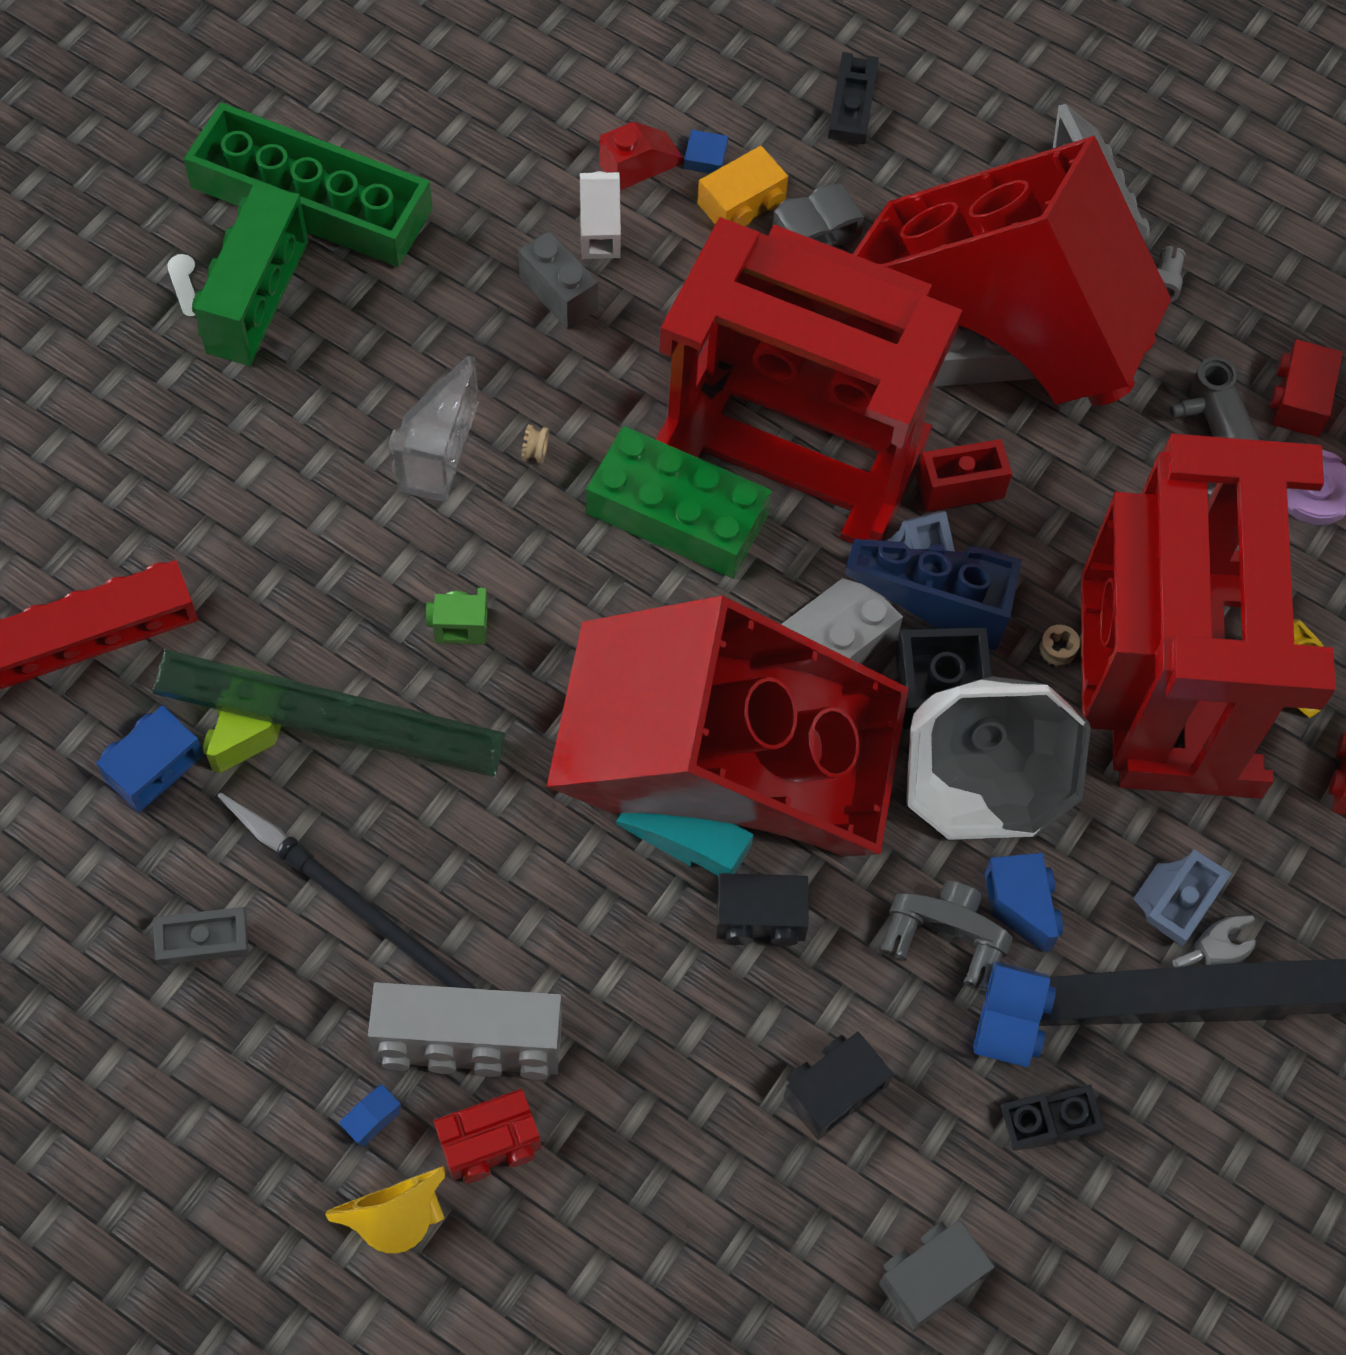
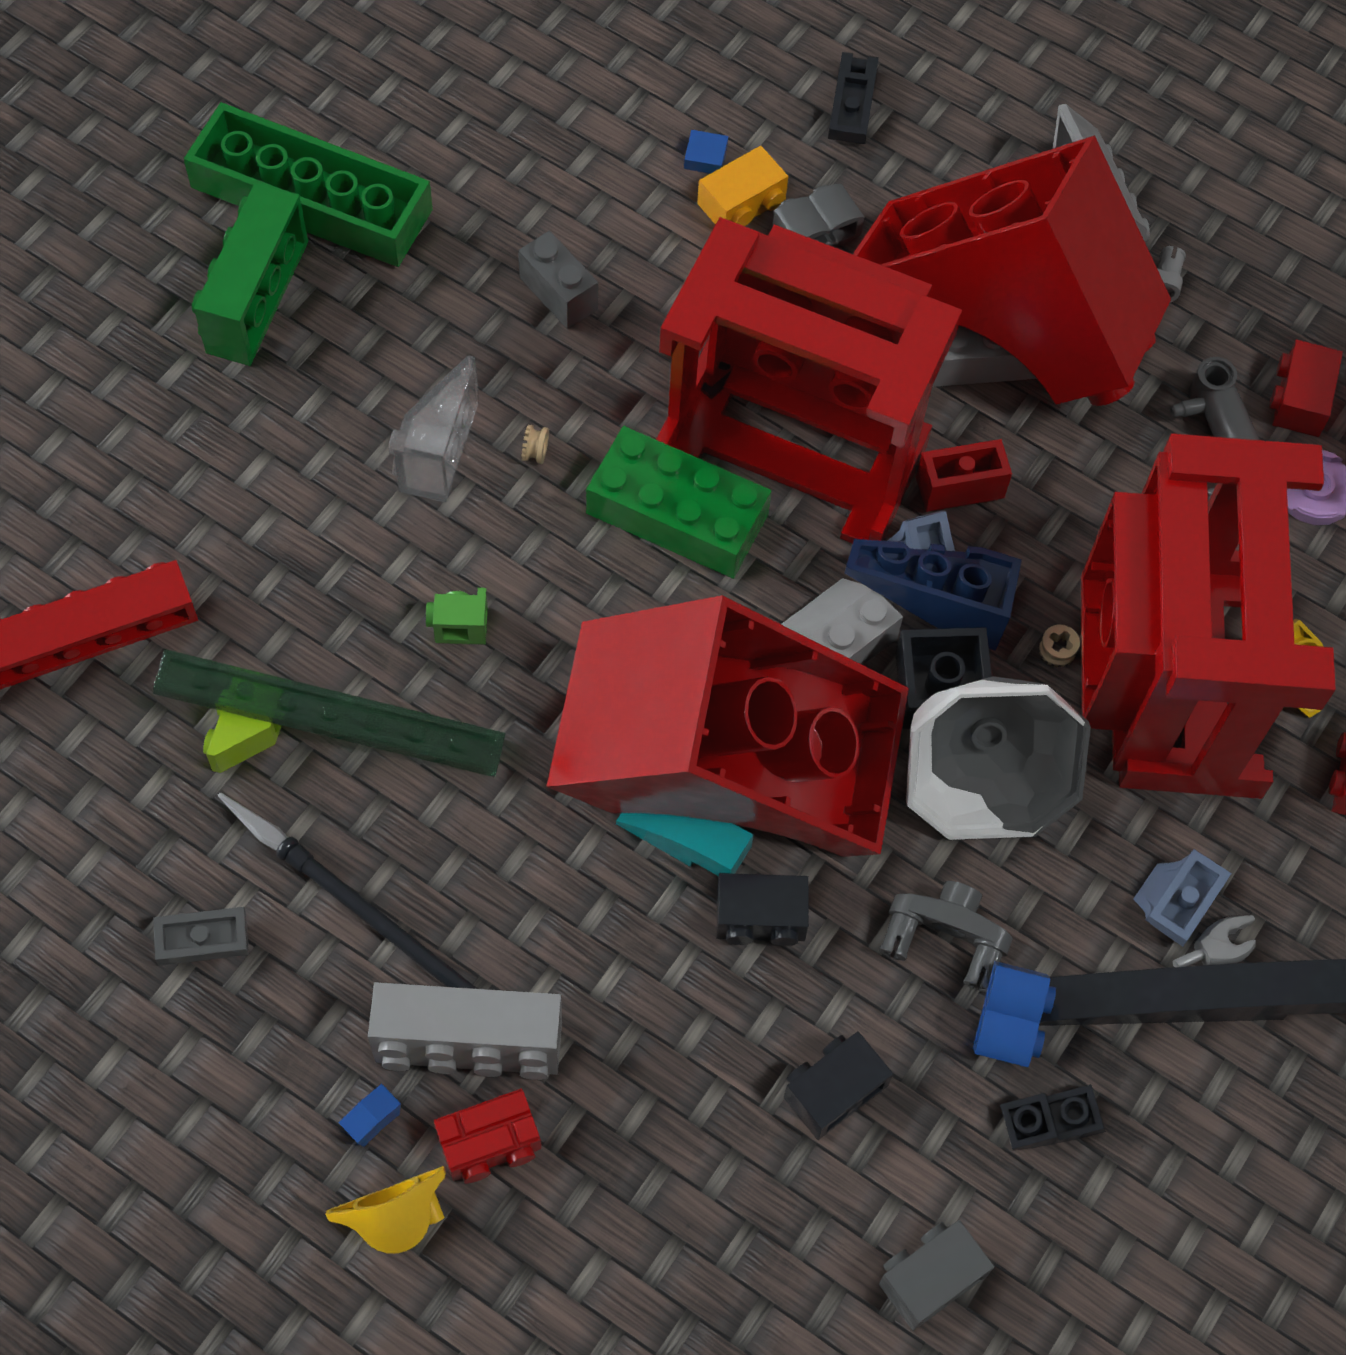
(149, 758): blue brick -> none
(179, 270): white sticker -> none
(600, 215): white slope -> none
(637, 153): red slope -> none
(1021, 898): blue slope -> none

